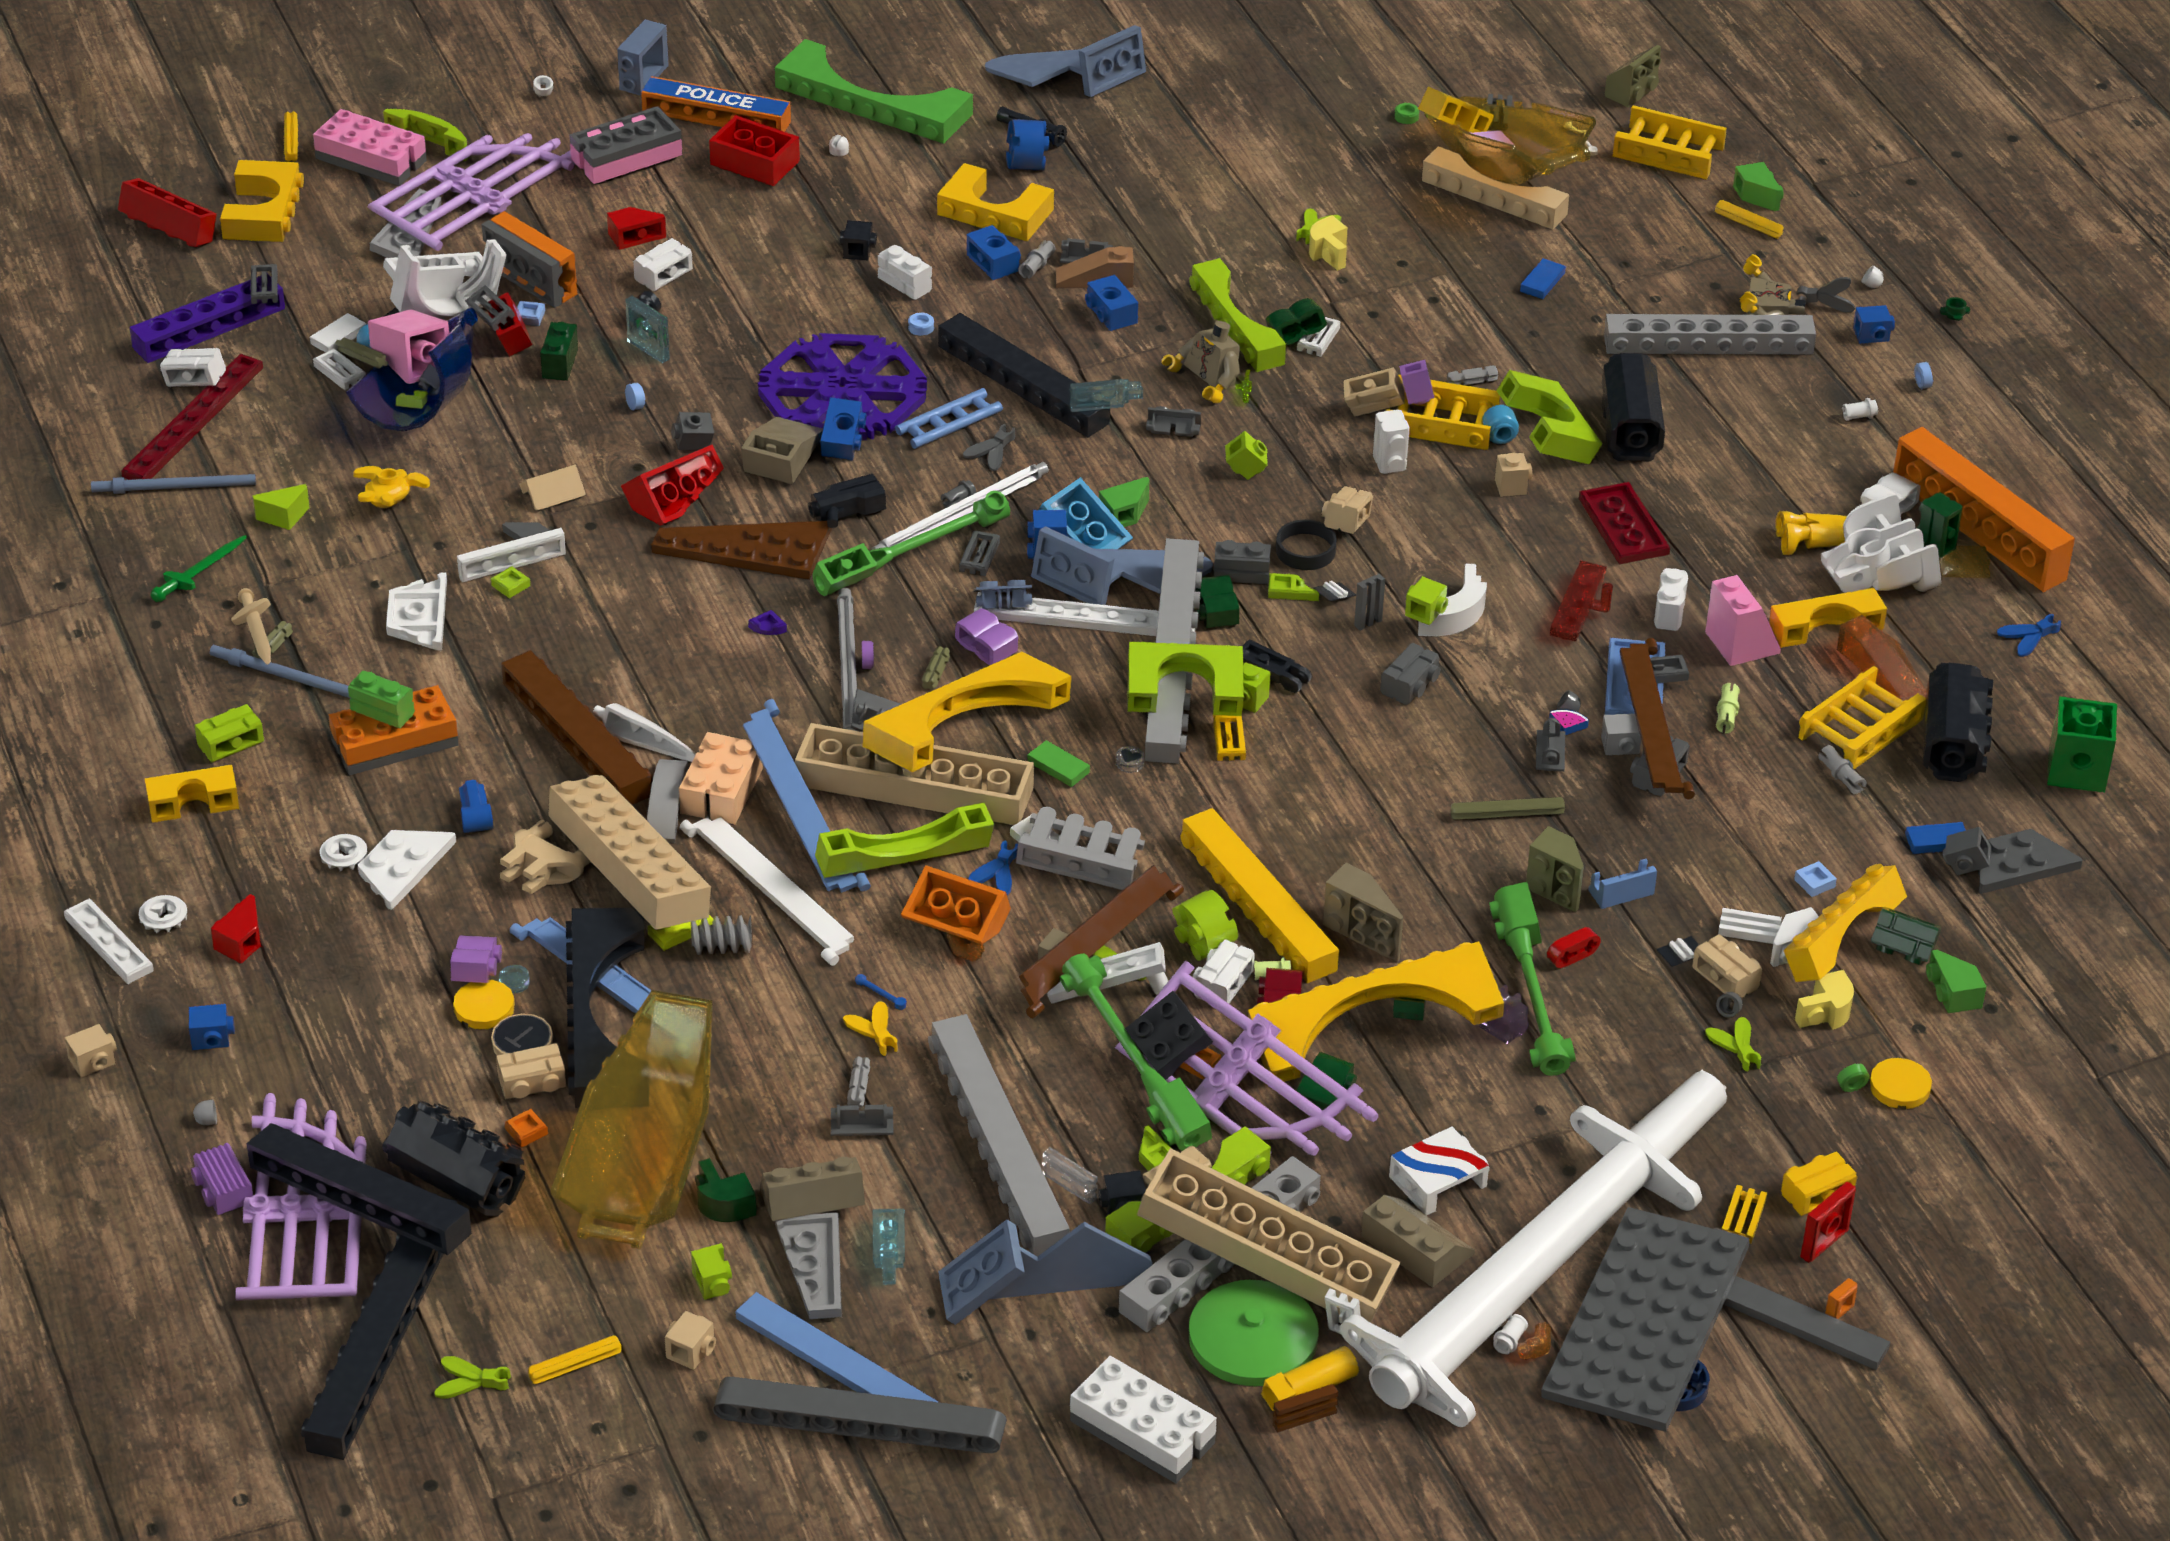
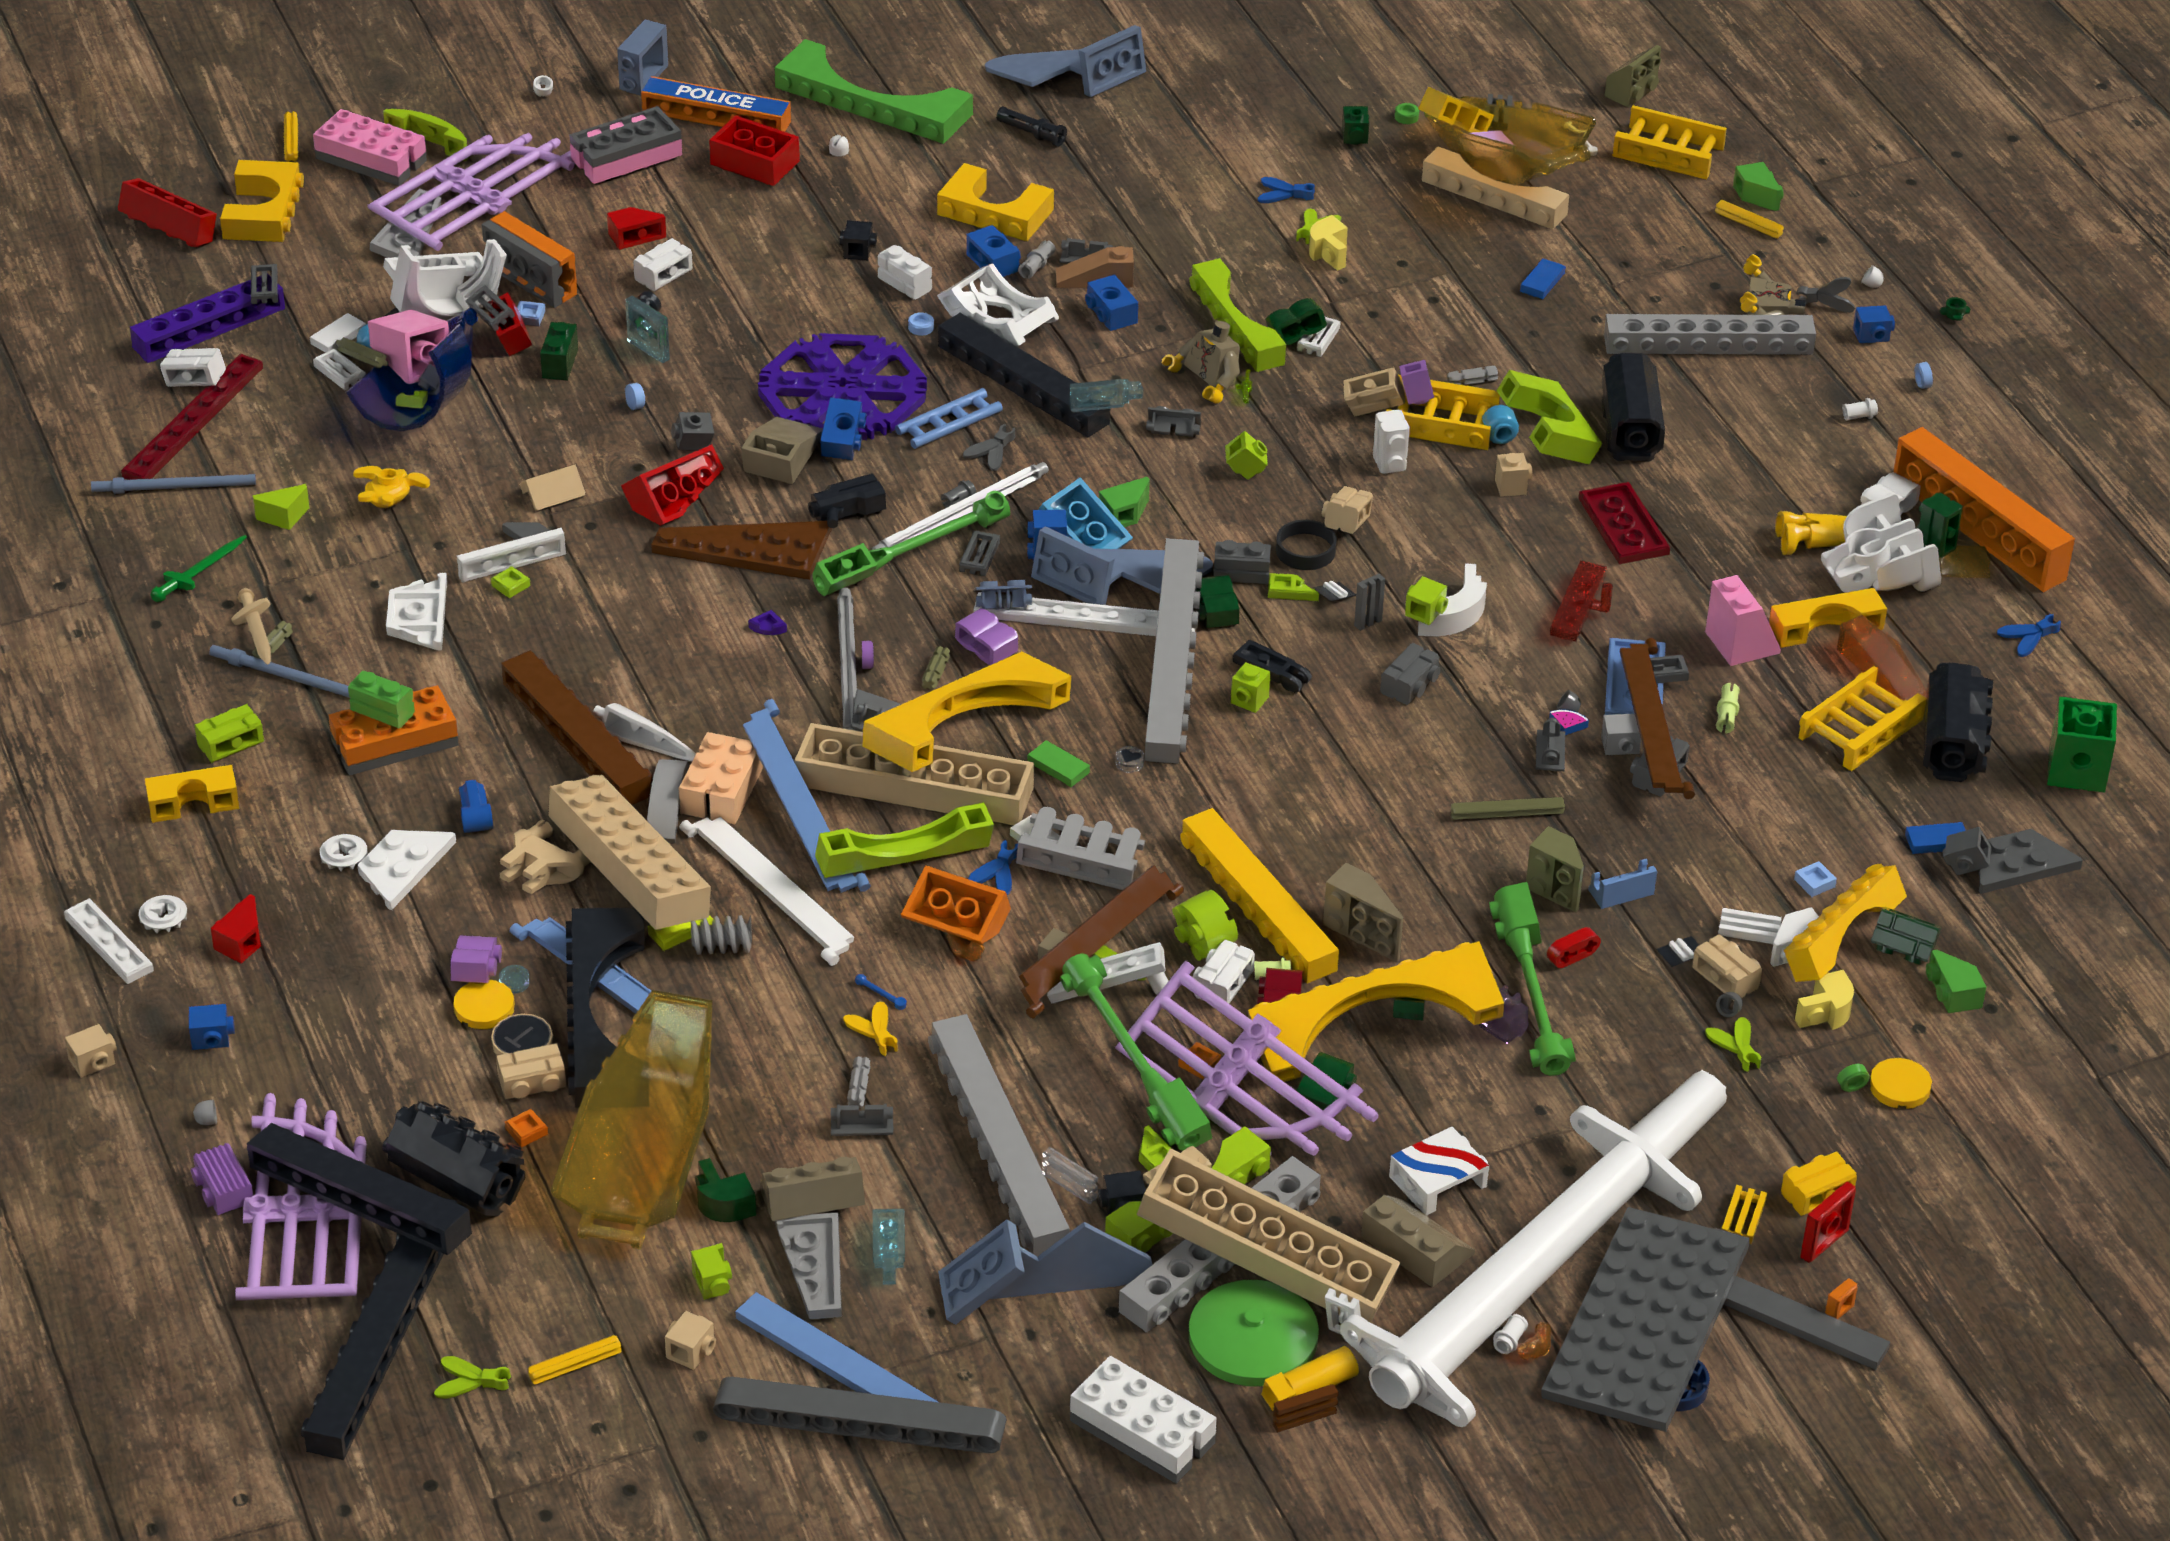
(994, 290): none -> white fence
(1026, 144): blue brick -> none
(1168, 1034): black brick -> none
(1216, 663): lime arch -> none
(1229, 751): yellow tile -> none
(1284, 190): none -> blue piece
(1355, 125): none -> dark green brick
(1671, 599): white brick -> none
(1842, 769): light grey pin -> none

